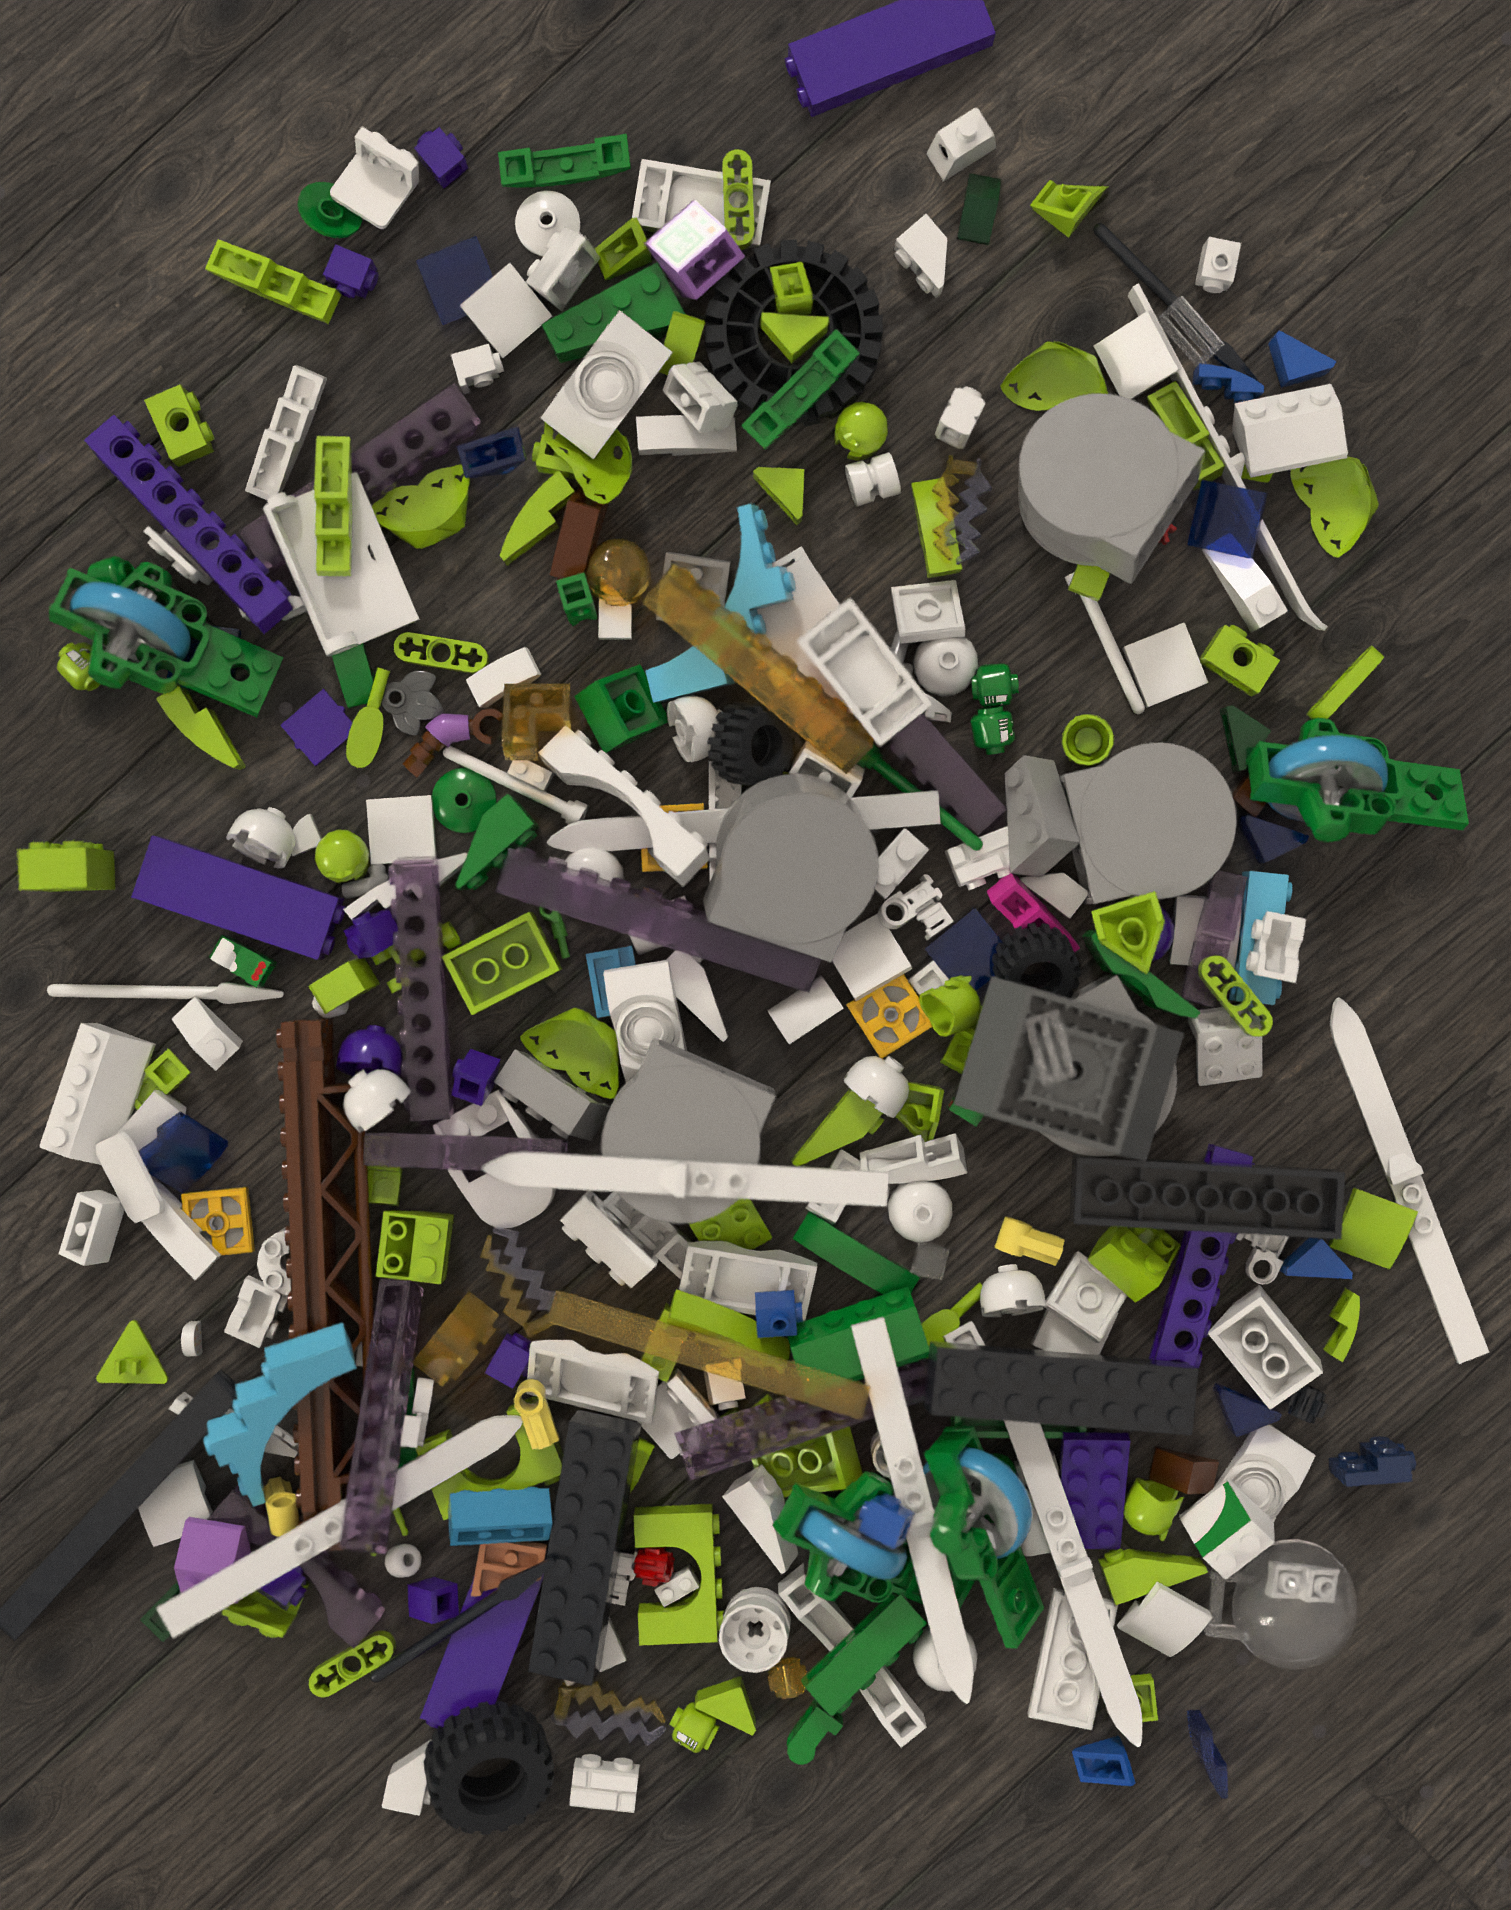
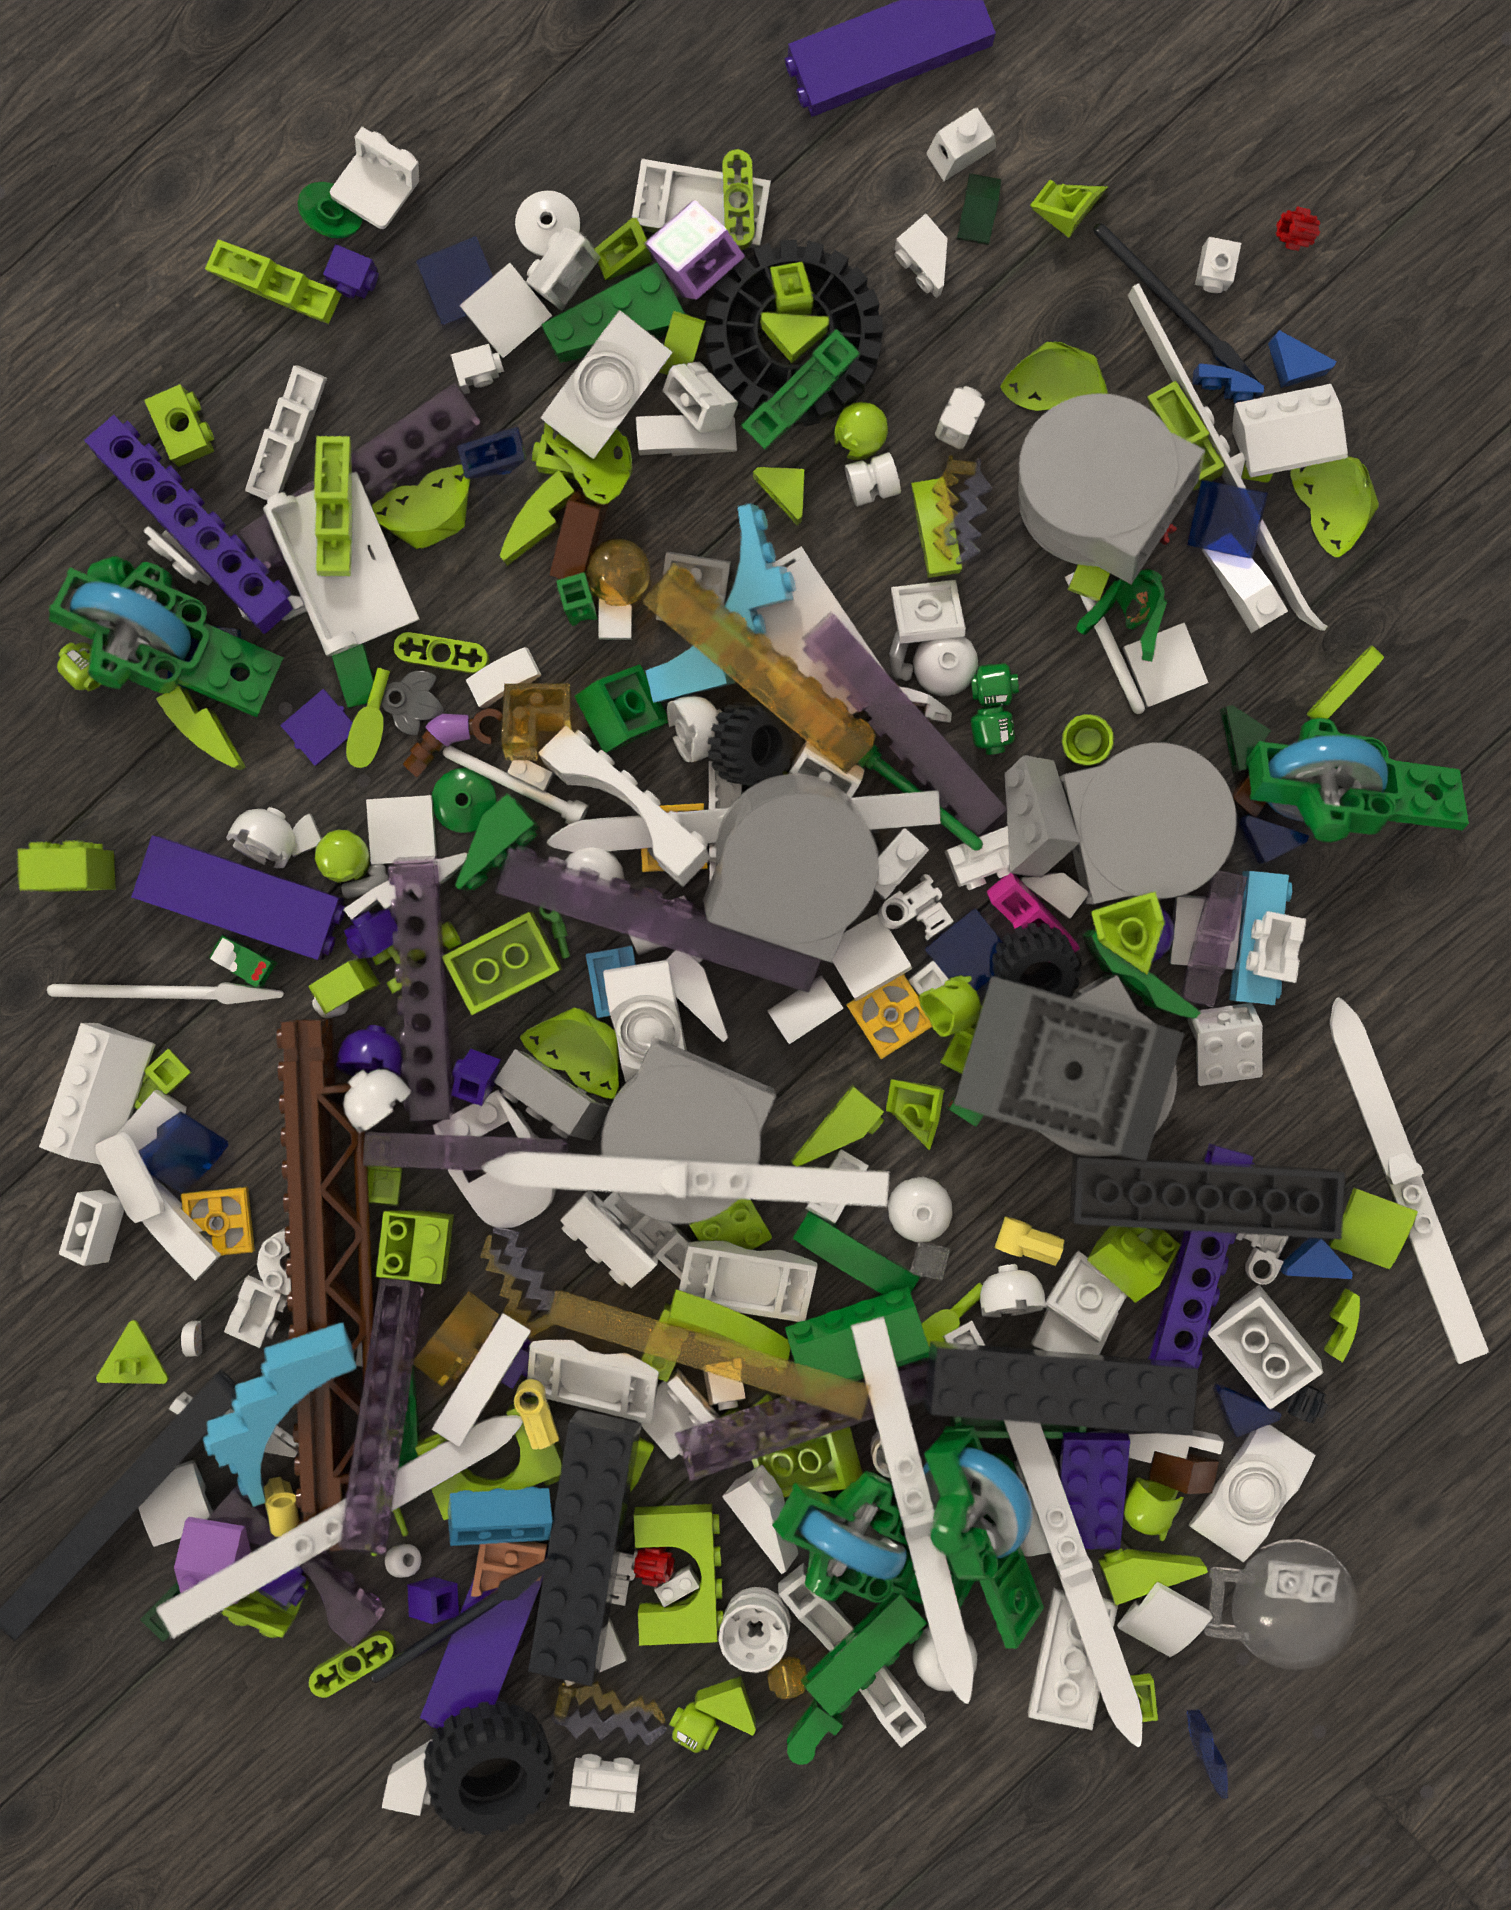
(206, 1033): white slope -> none
(415, 1426): white piece -> none
(441, 156): dark purple brick -> none
(481, 1380): none -> white slope
(566, 164): green slope -> none
(777, 1313): blue brick -> none
(864, 672): white slope -> none
(880, 1083): white cylinder -> none
(885, 1520): blue brick -> none
(917, 1160): white slope -> none
(1058, 1075): clear tile -> none
(1104, 1763): blue slope -> none
(1137, 356): white tile -> none
(1145, 1443): none -> white slope
(1148, 593): none -> green piece
(1198, 323): clear tile -> none
(1219, 659): lime brick -> none
(1228, 1528): white slope -> none
(1243, 1020): lime beam -> none
(1297, 228): none -> red gear
(1378, 1463): dark blue plate -> none

